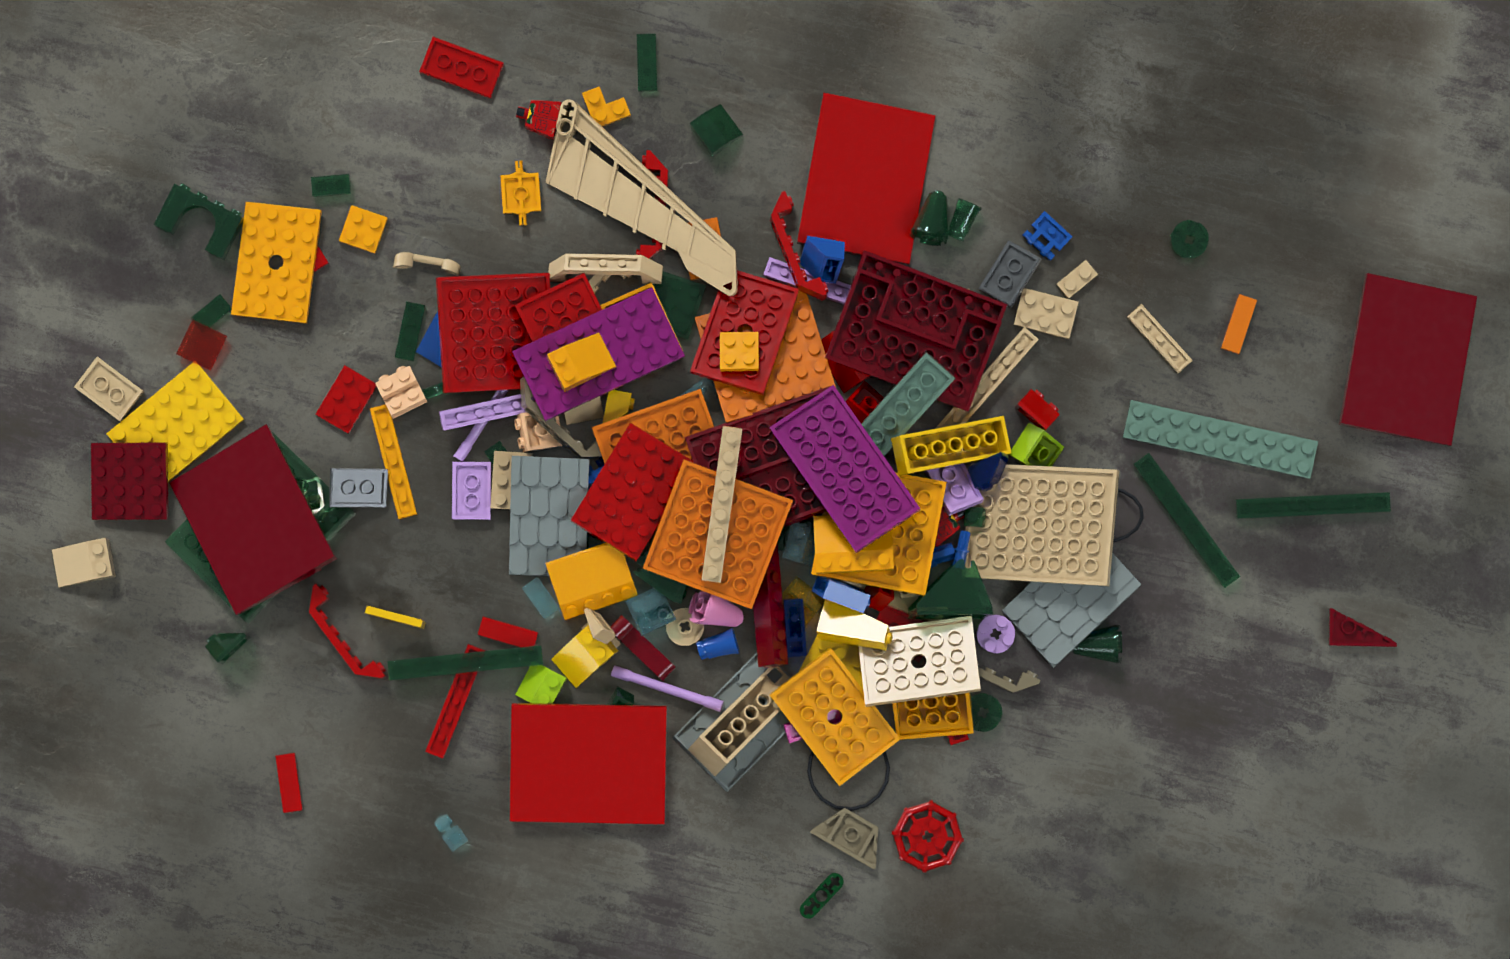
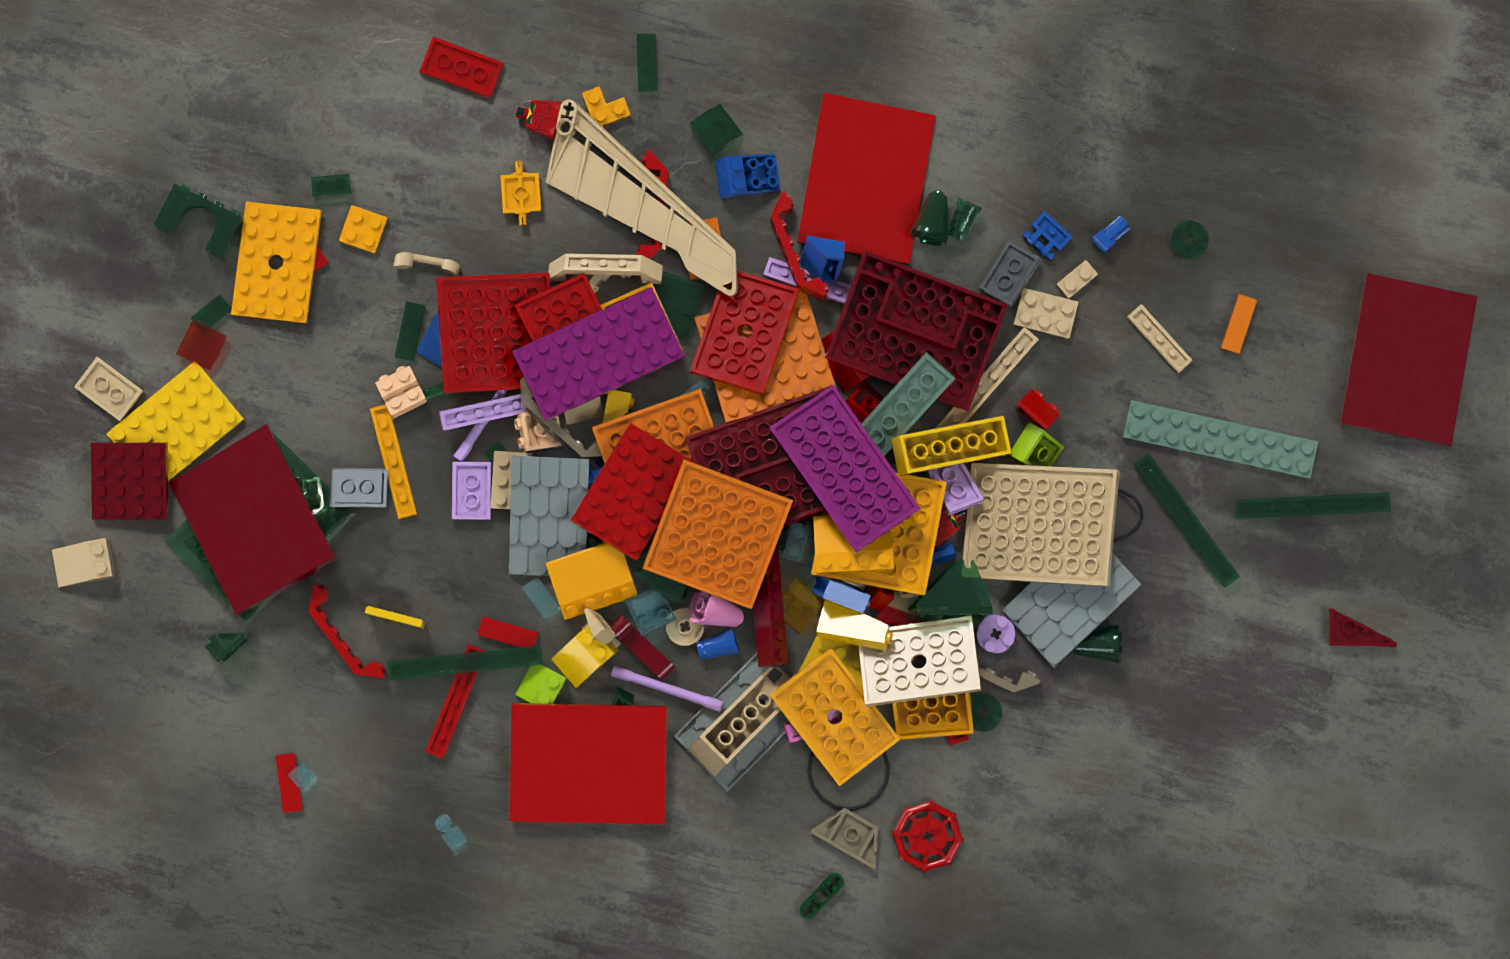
(301, 775): none -> clear light blue plate
(346, 399): red plate -> none
(580, 361): light orange slope -> none
(721, 504): tan plate -> none
(739, 351): light orange plate -> none
(747, 175): none -> blue slope
(795, 627): clear blue slope -> none
(961, 550): blue axle -> none
(975, 517): clear green plate -> none
(988, 471): clear blue slope -> none
(1106, 237): none -> blue piece

